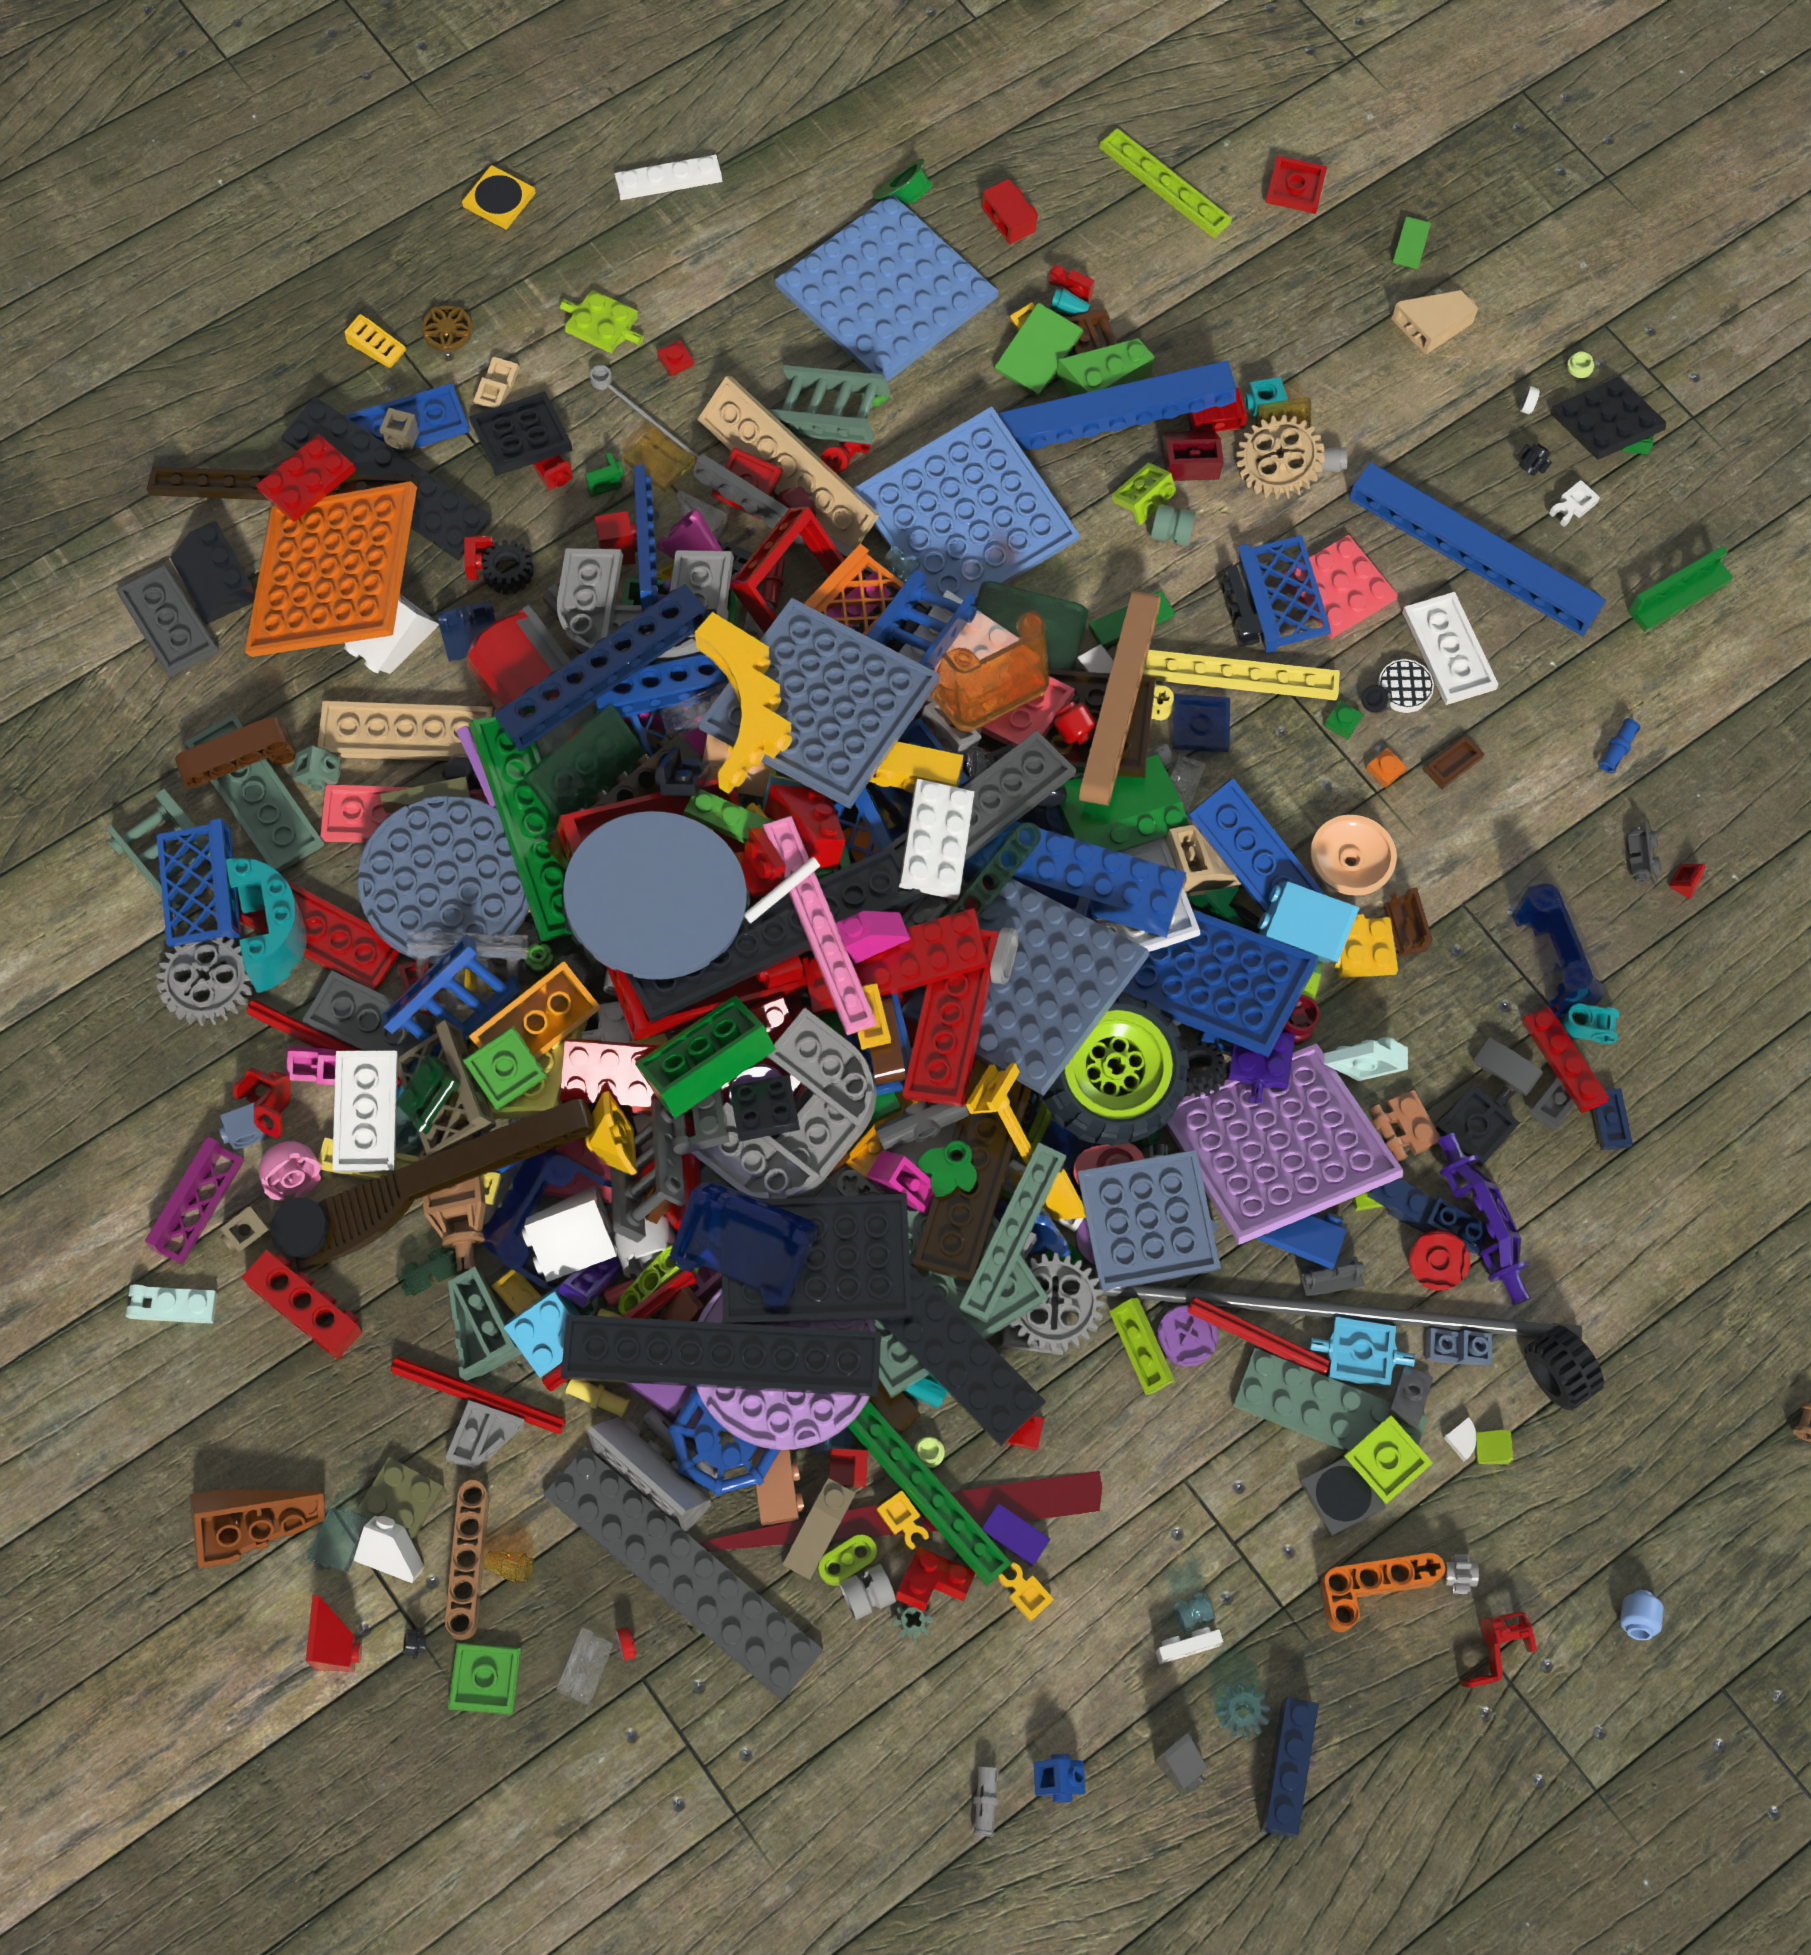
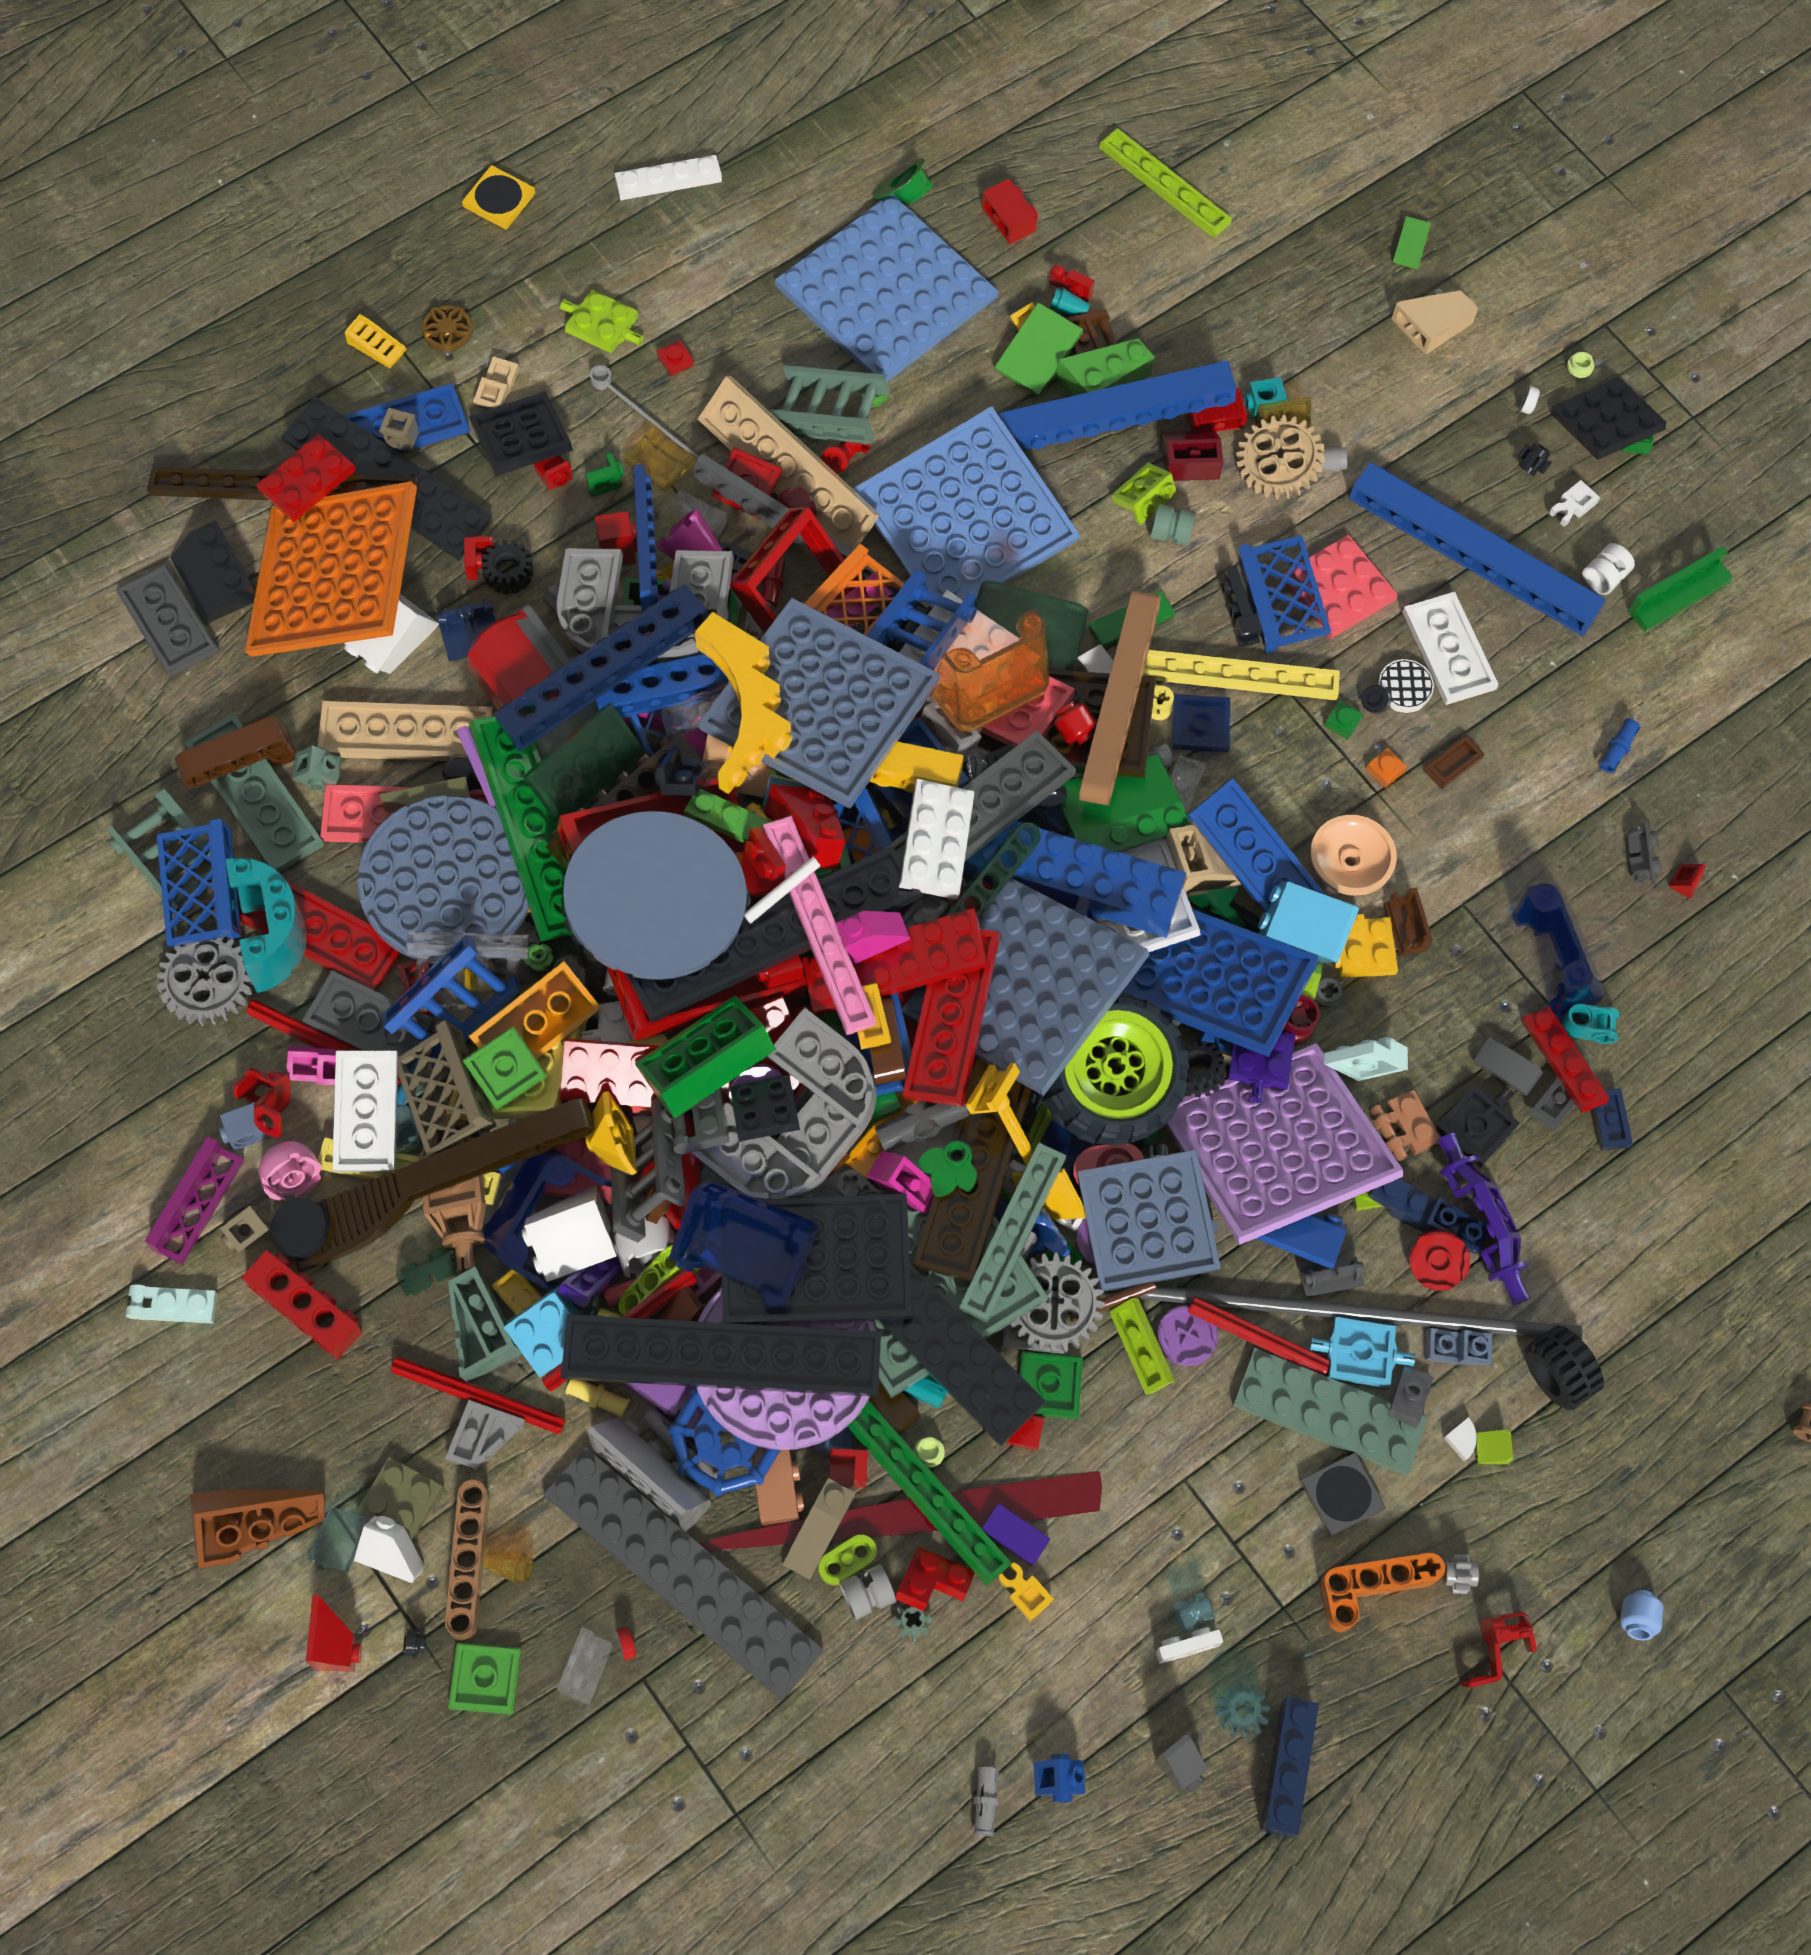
(427, 1092): dark green plate -> none
(899, 1515): yellow plate -> none
(900, 564): clear light blue wheel -> none
(1004, 955): light grey tile -> none
(1055, 1380): none -> green tile
(1122, 1296): none -> reddish brown bar
(1296, 184): red plate -> none
(1335, 986): none -> dark grey bush
(1388, 1459): lime plate -> none
(1608, 569): none -> white wheel

